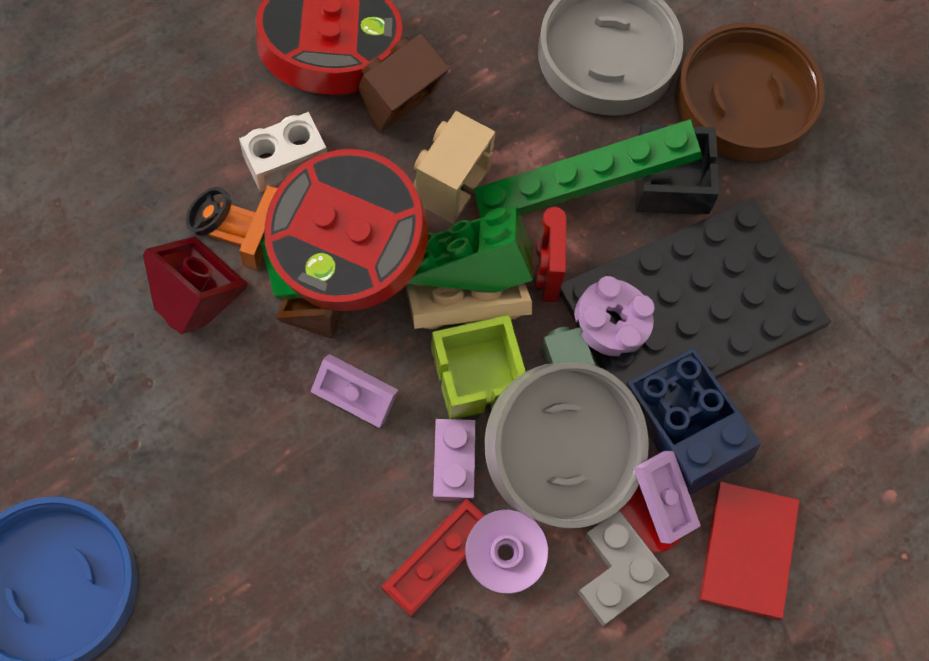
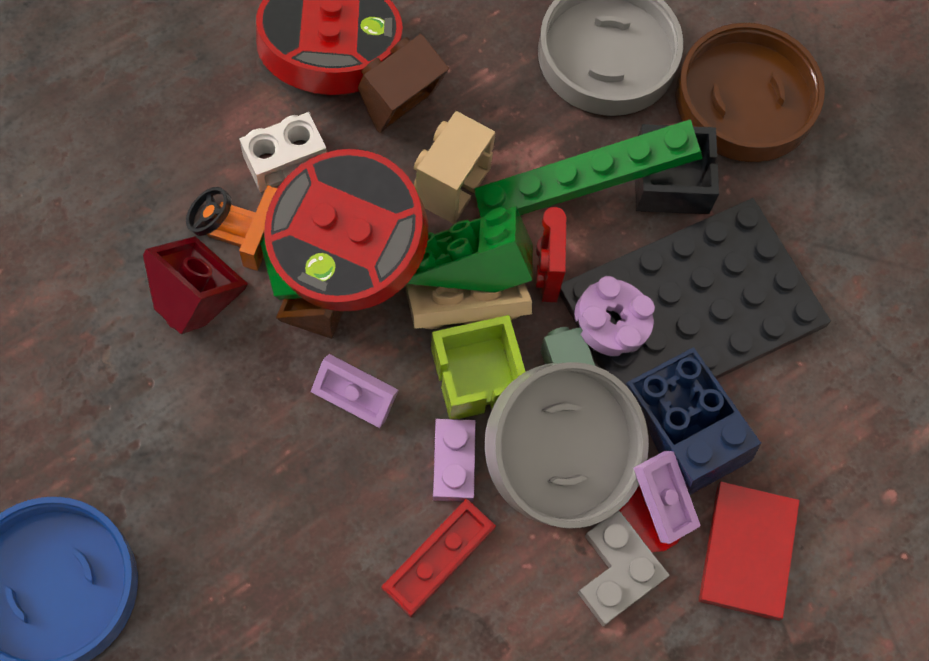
(527, 545): lavender dish -> none

